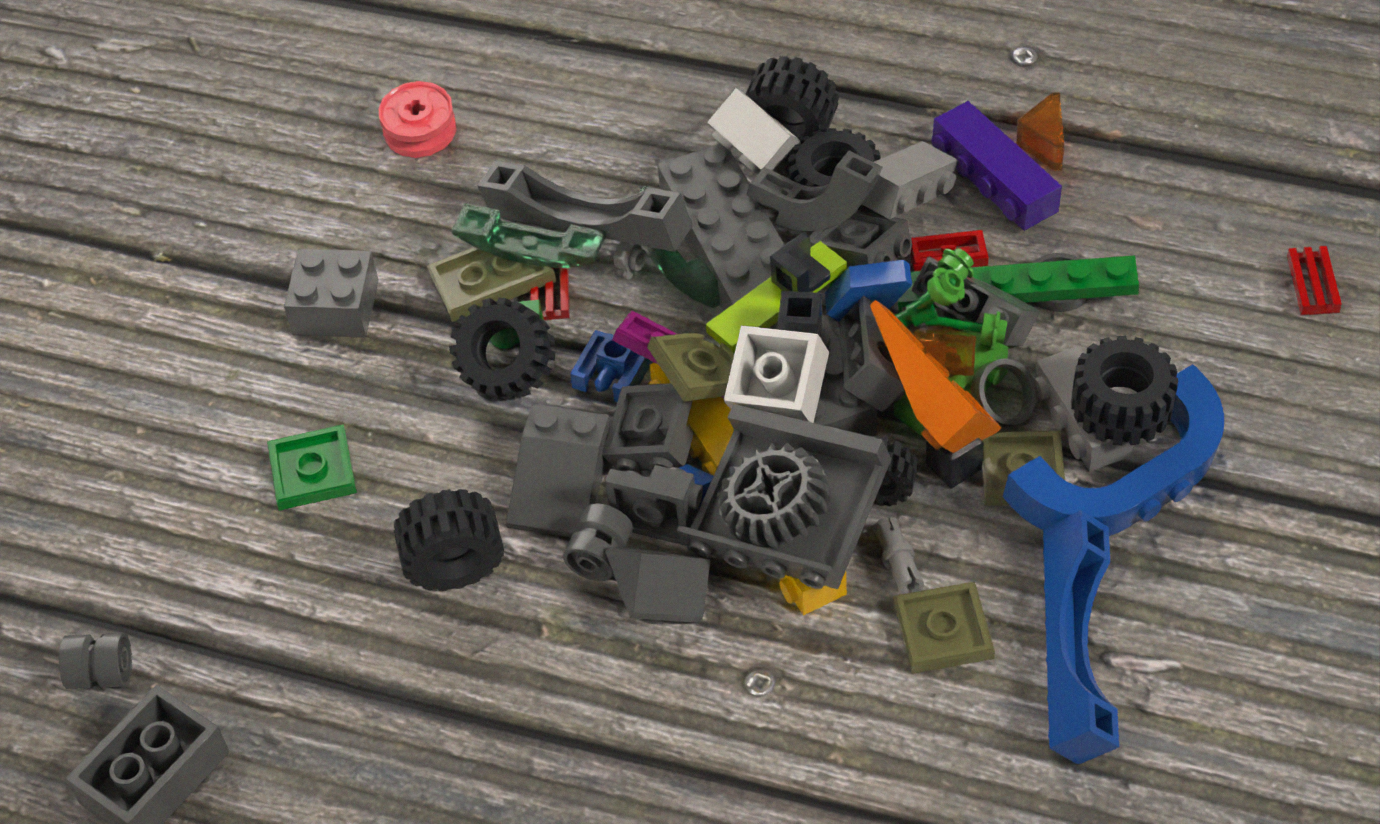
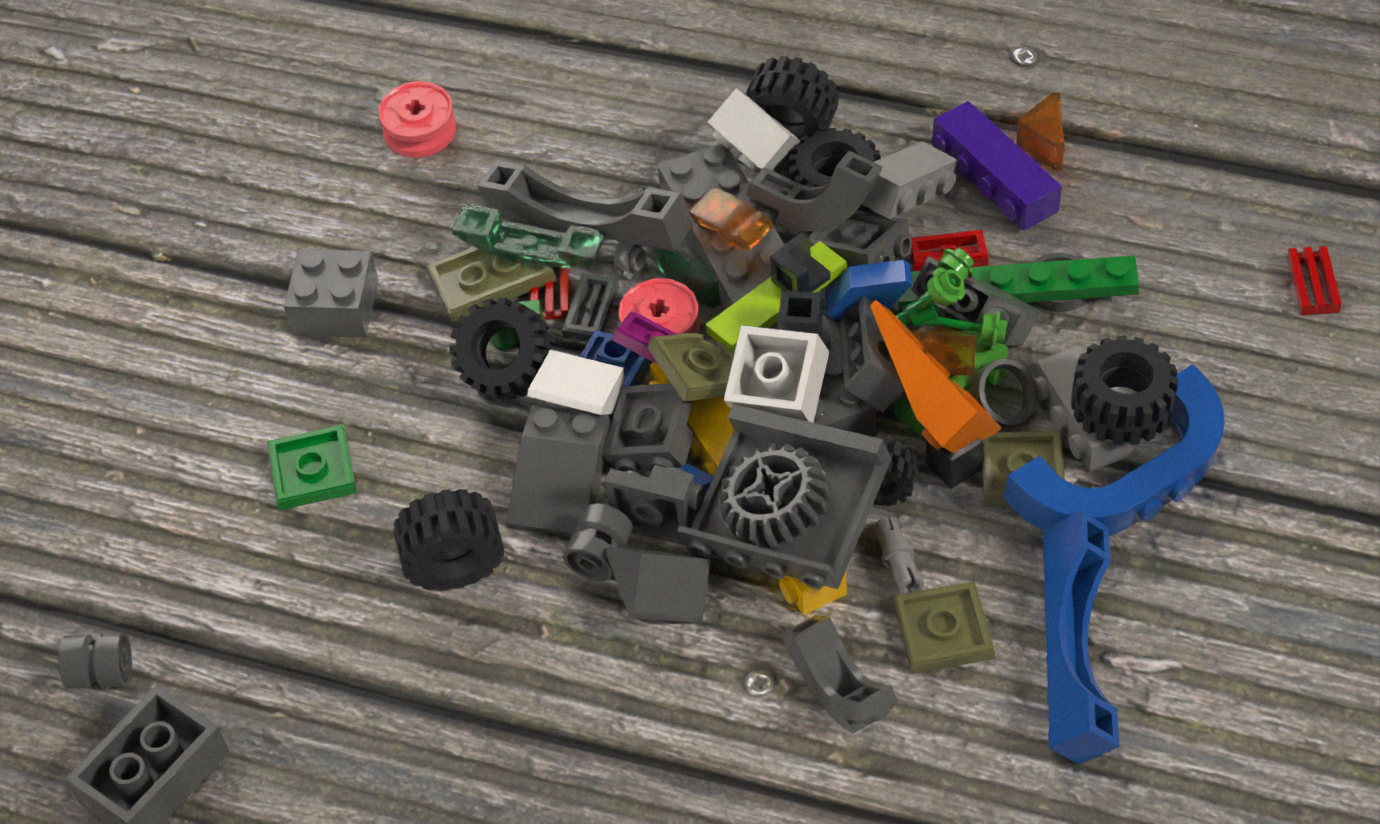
(578, 383): none -> white slope
(583, 331): none -> dark grey tile
(664, 303): none -> coral wheel
(732, 218): none -> clear orange slope
(834, 676): none -> dark grey arch

